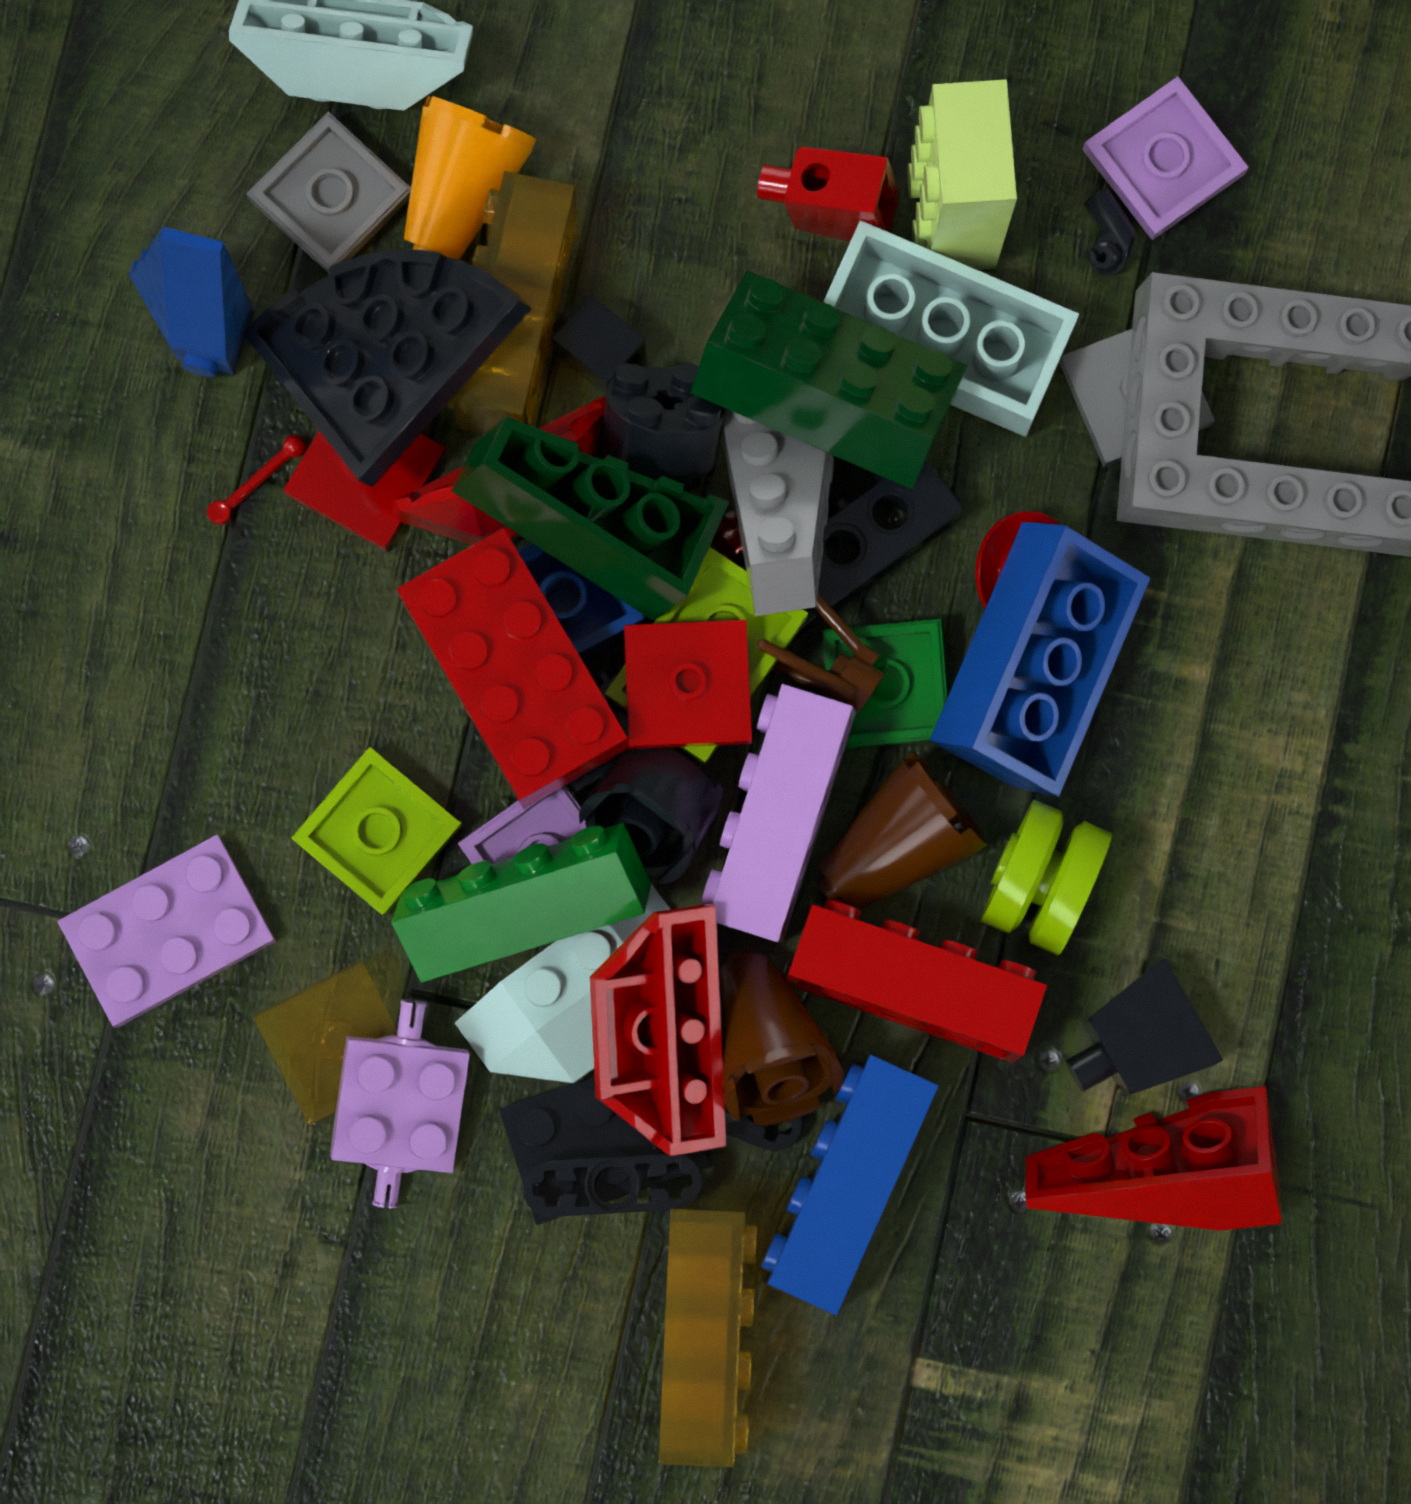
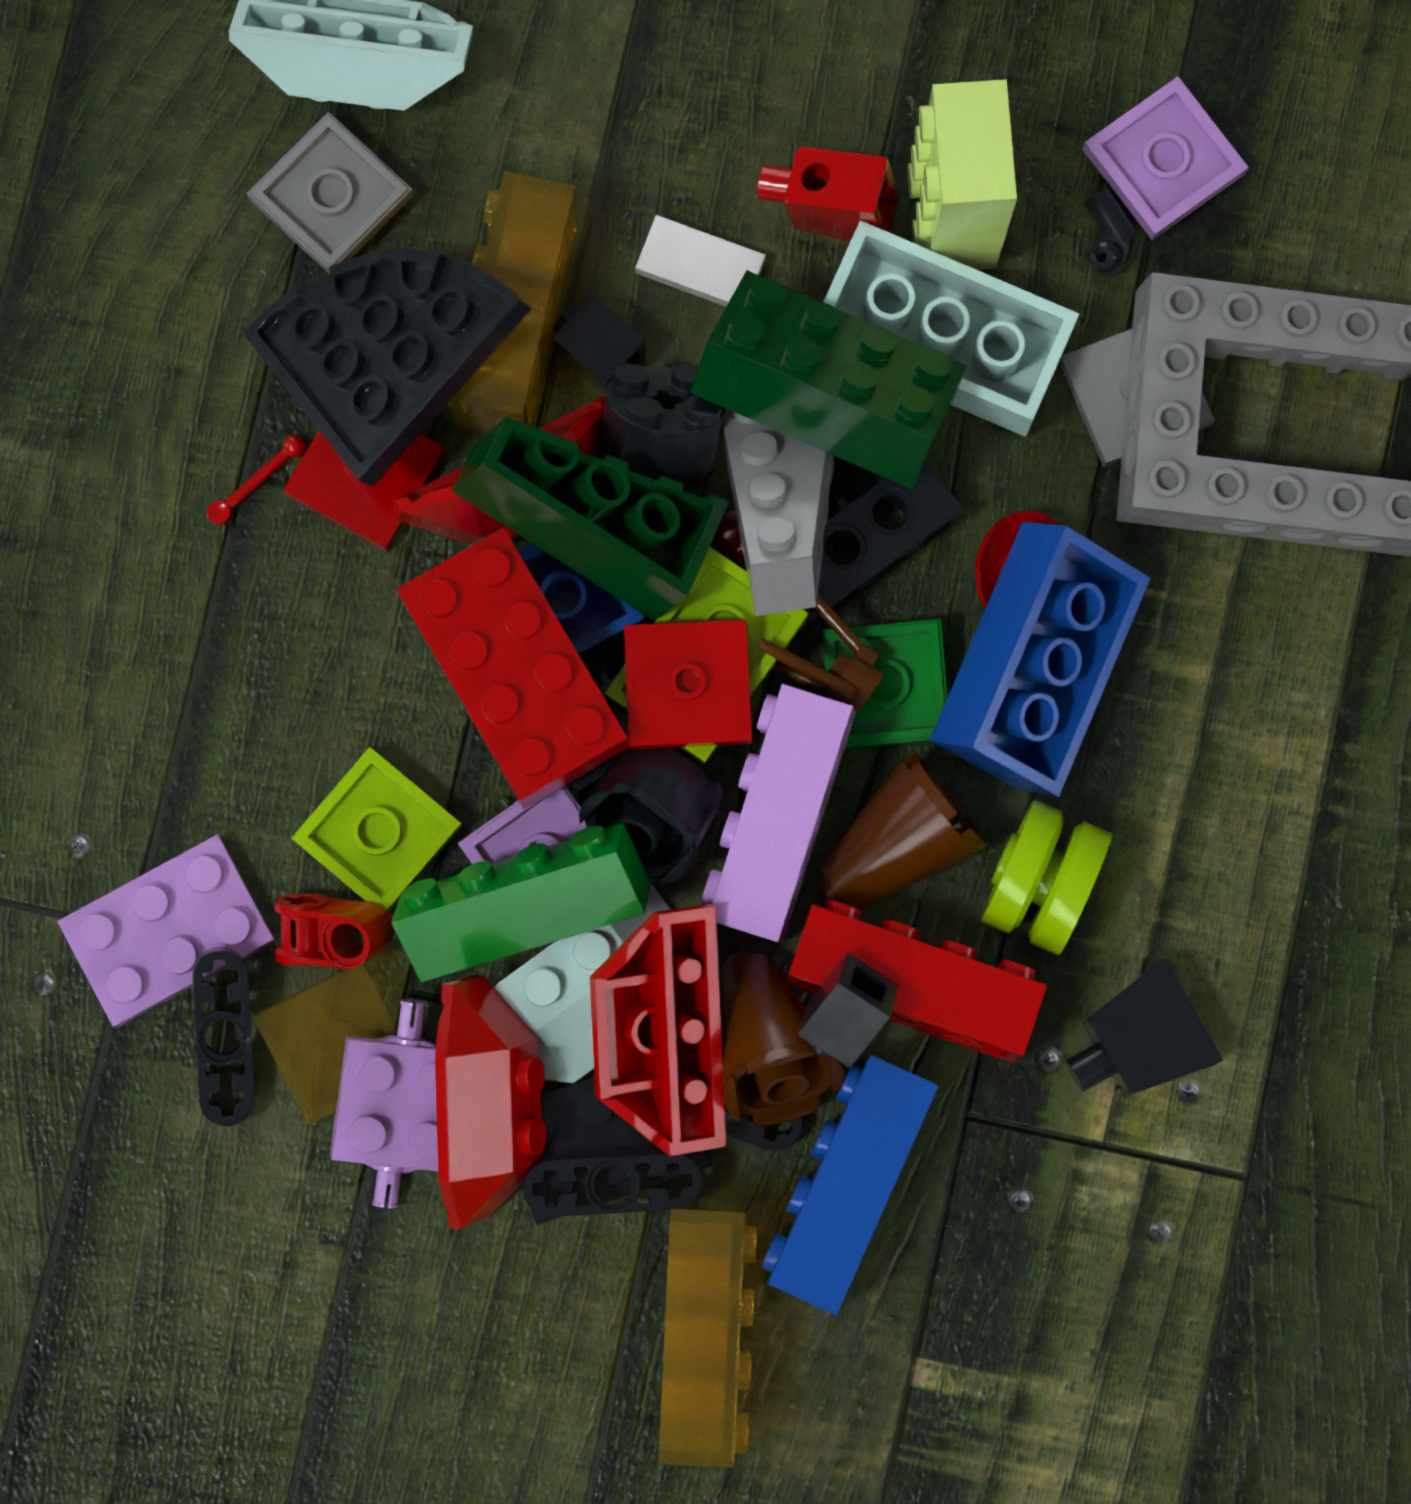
(194, 299): blue wedge -> none
(241, 1079): none -> black beam
(320, 932): none -> red piece
(454, 168): light orange cone -> none
(485, 1100): none -> red wedge
(695, 261): none -> white tile
(848, 1010): none -> black brick
(1186, 1169): red wedge -> none

